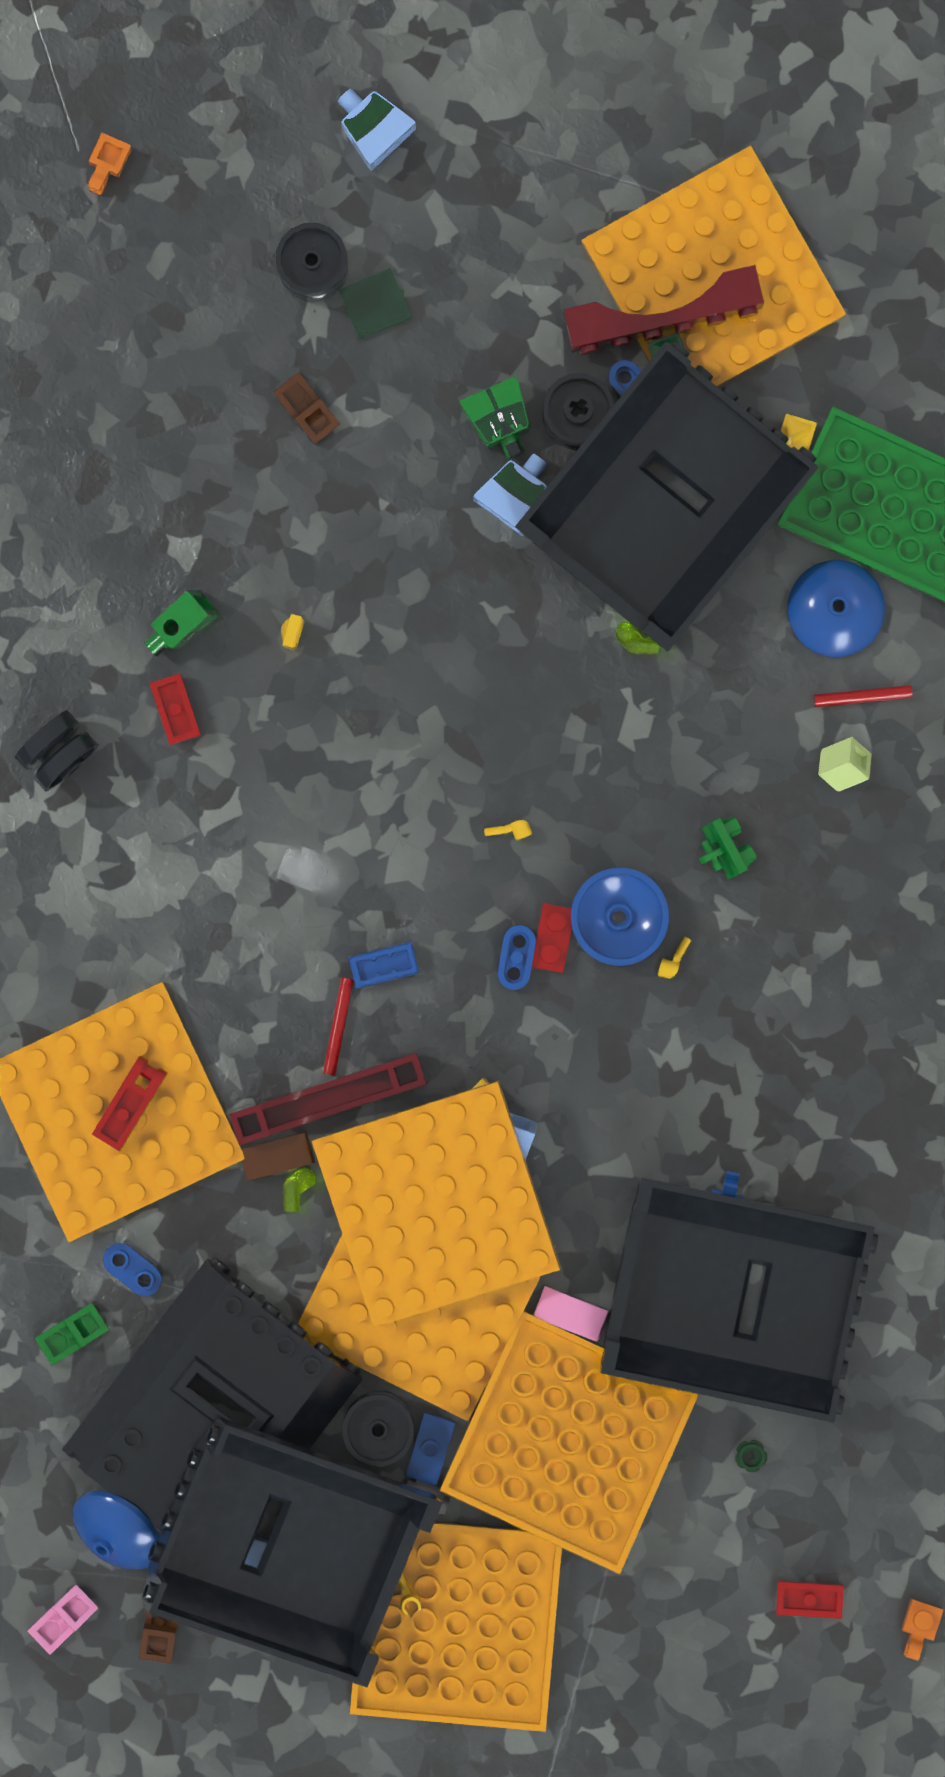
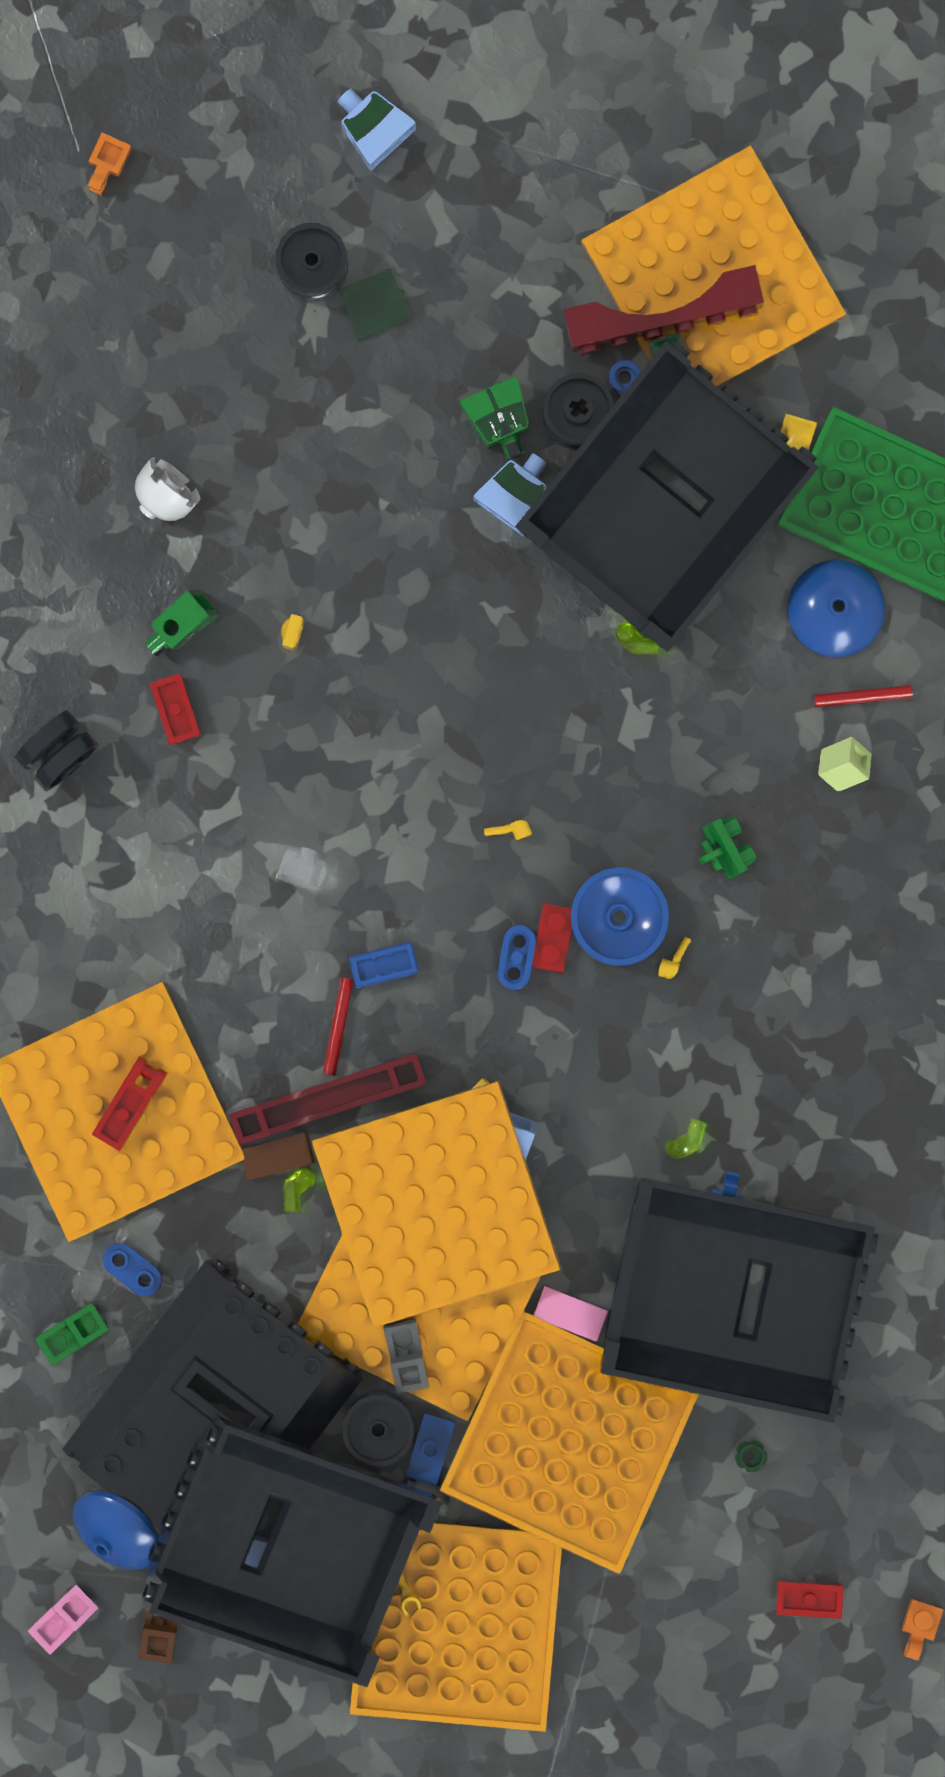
(163, 491): none -> white cylinder
(306, 408): reddish brown slope -> none
(406, 1355): none -> dark grey slope
(688, 1143): none -> clear neon green arm

